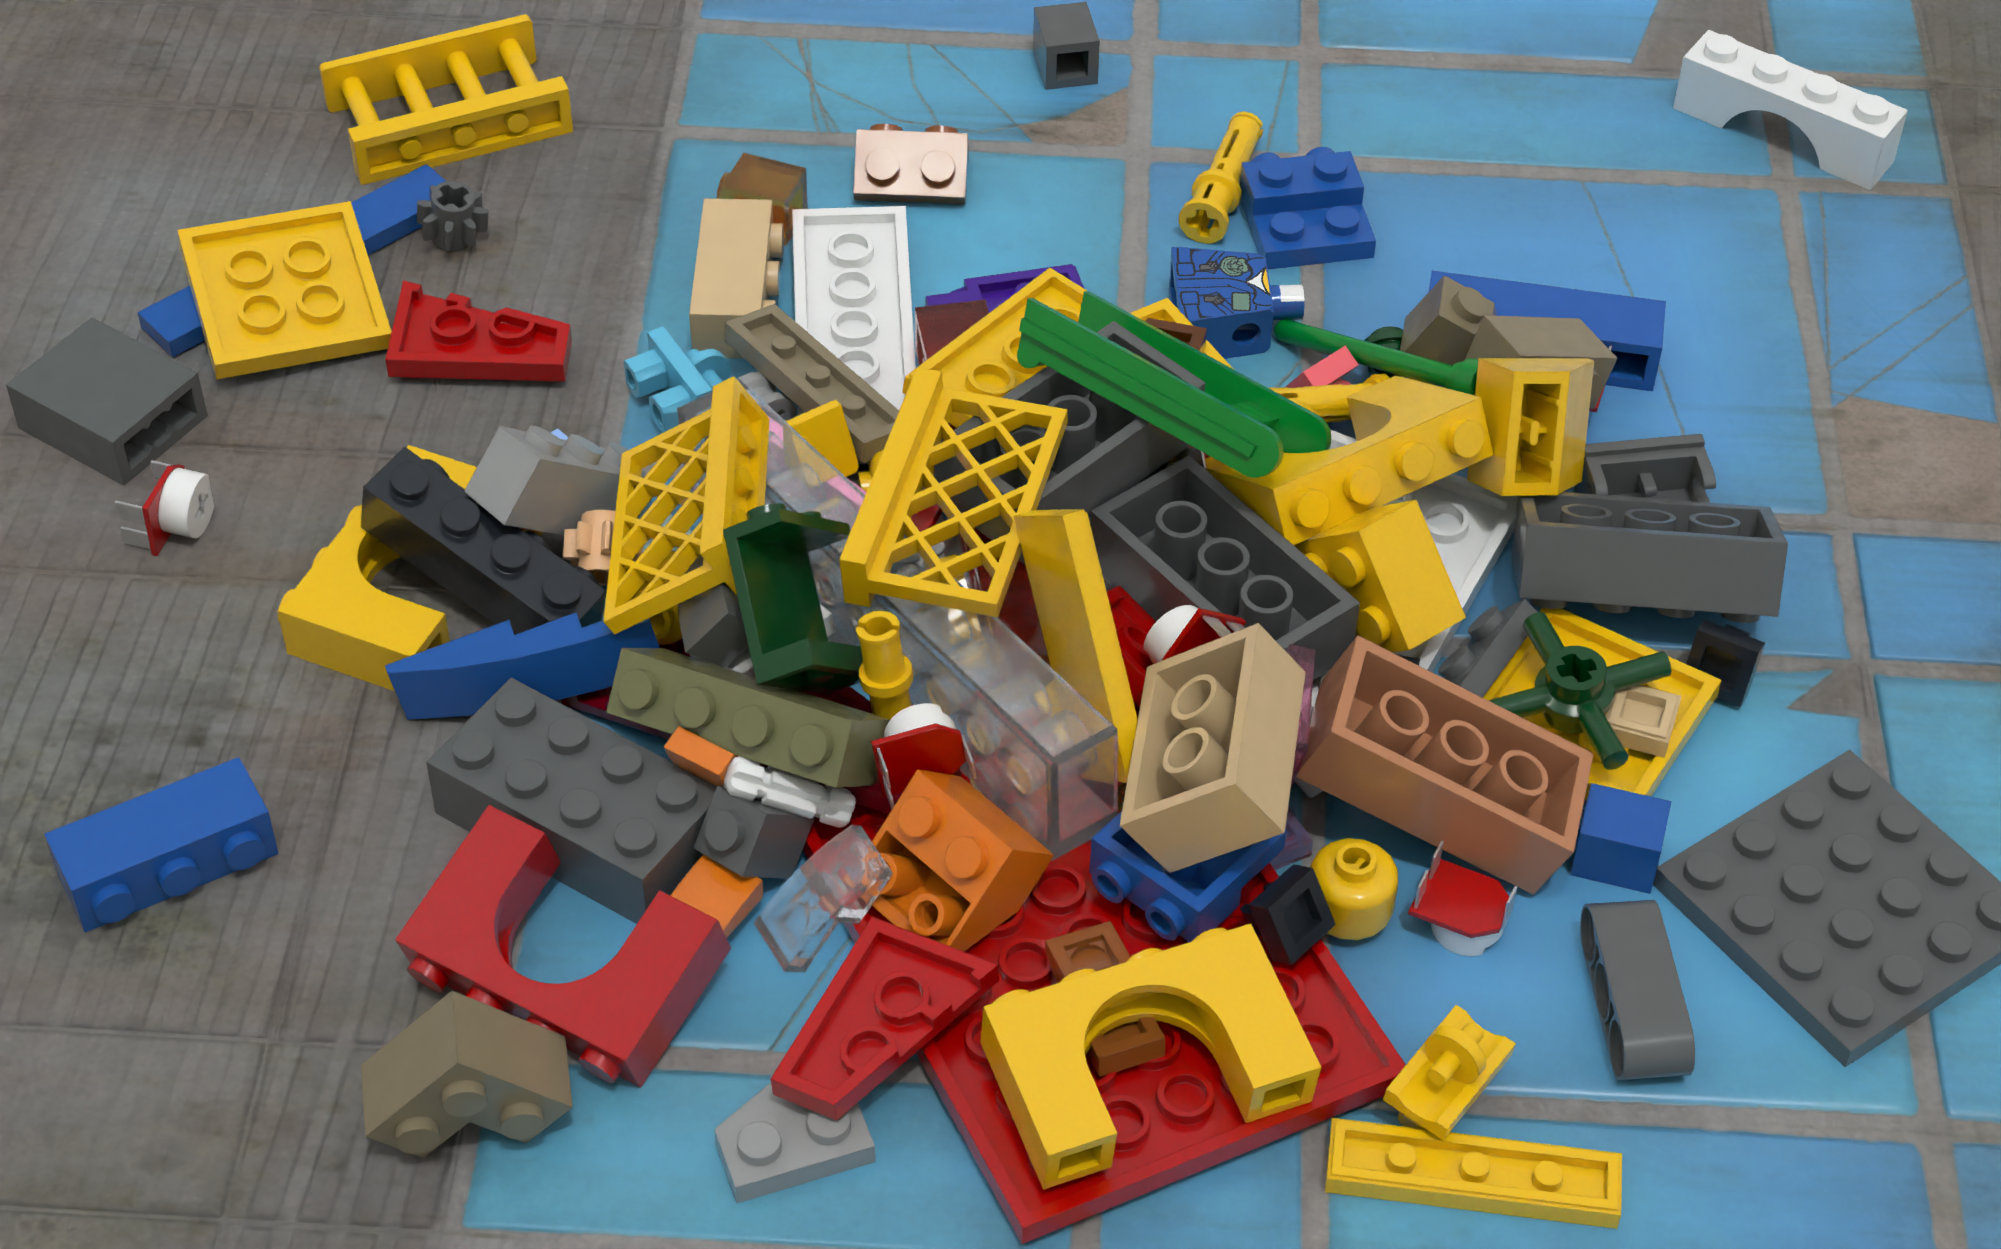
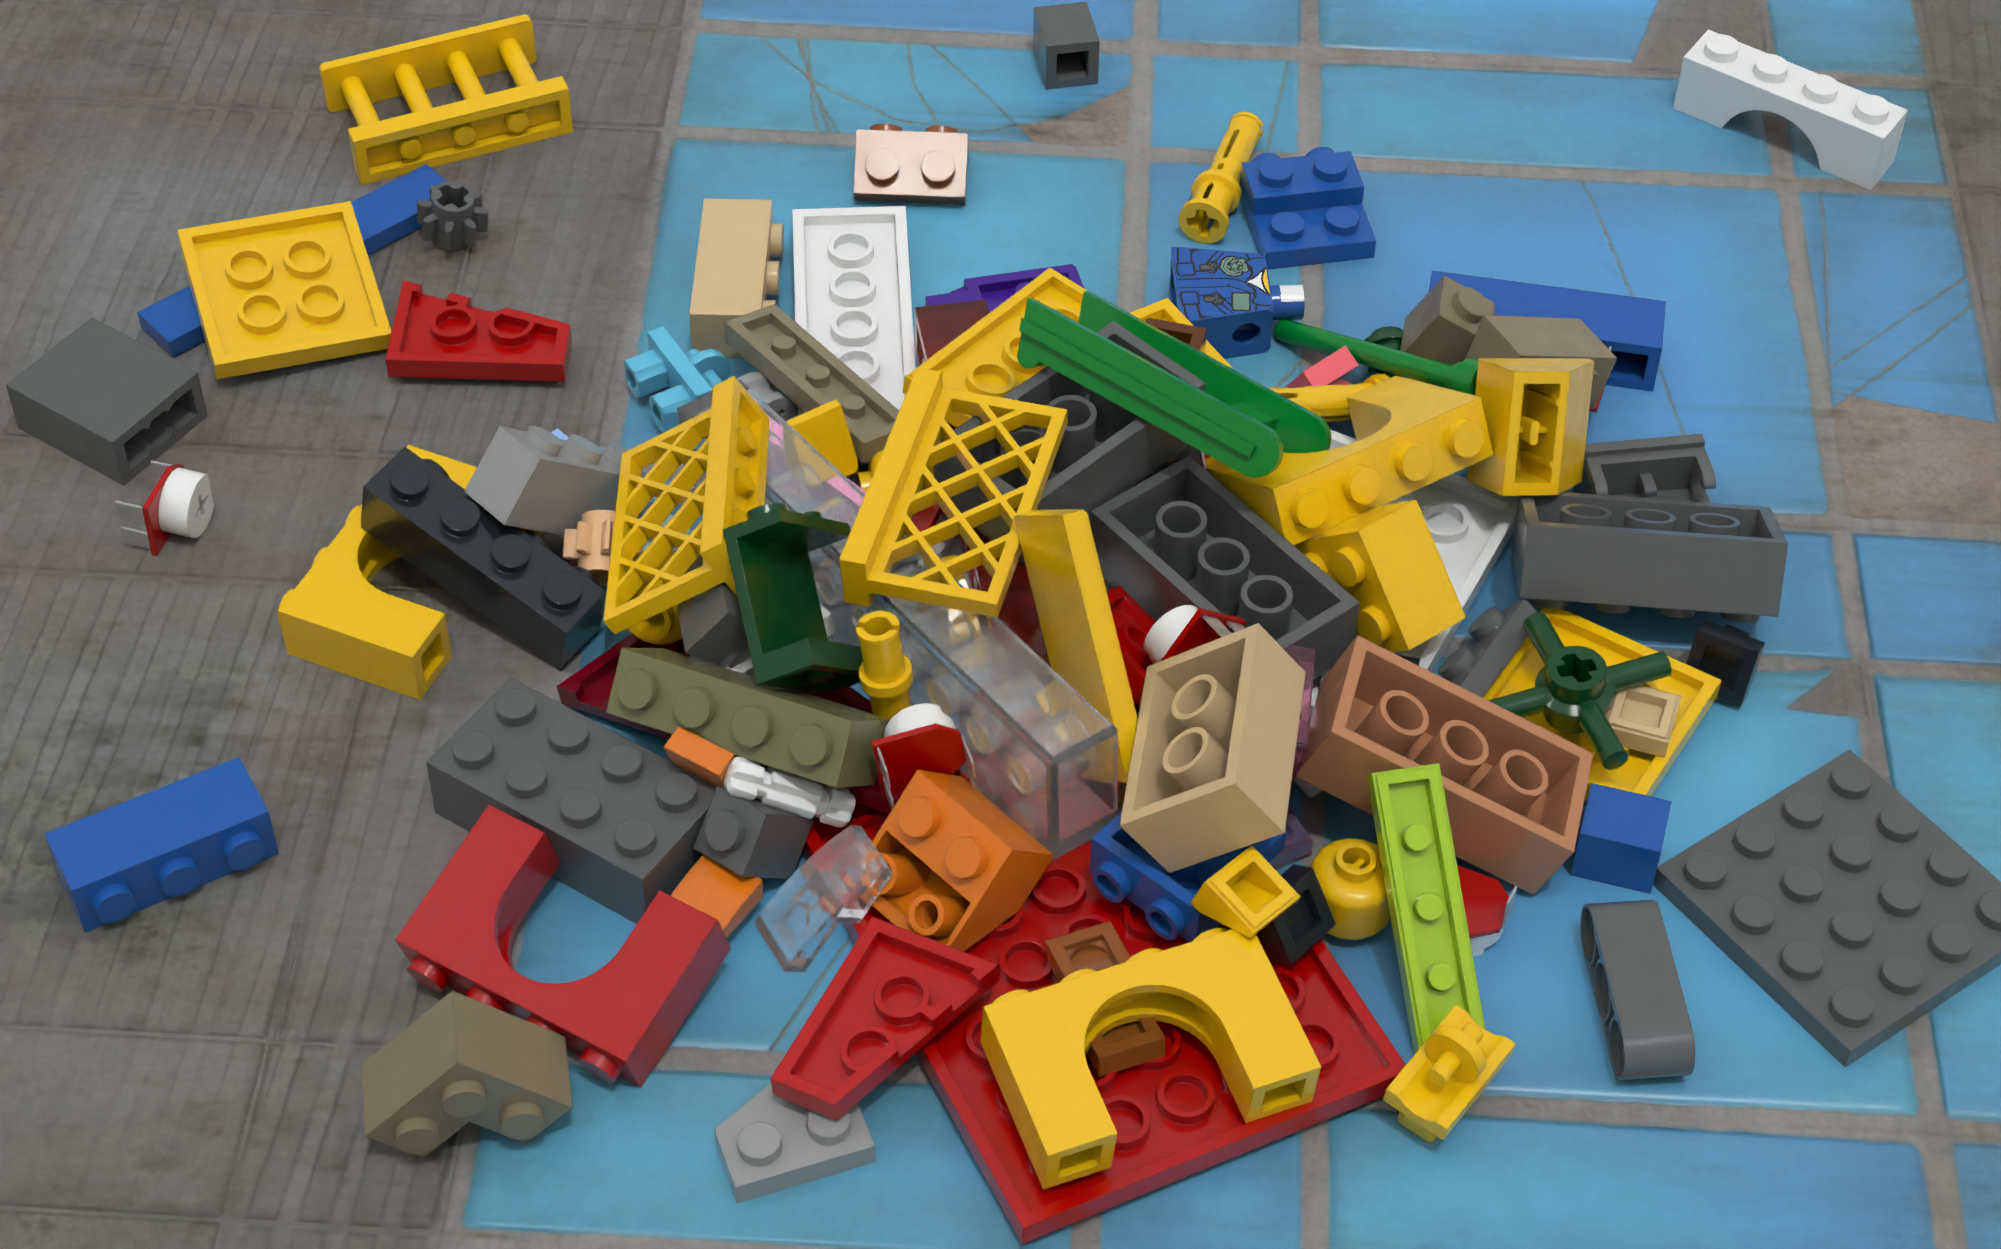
(551, 658): blue slope -> none
(767, 180): clear orange brick -> none
(1245, 894): none -> yellow slope
(1424, 897): none -> lime tile
(1474, 1173): yellow tile -> none

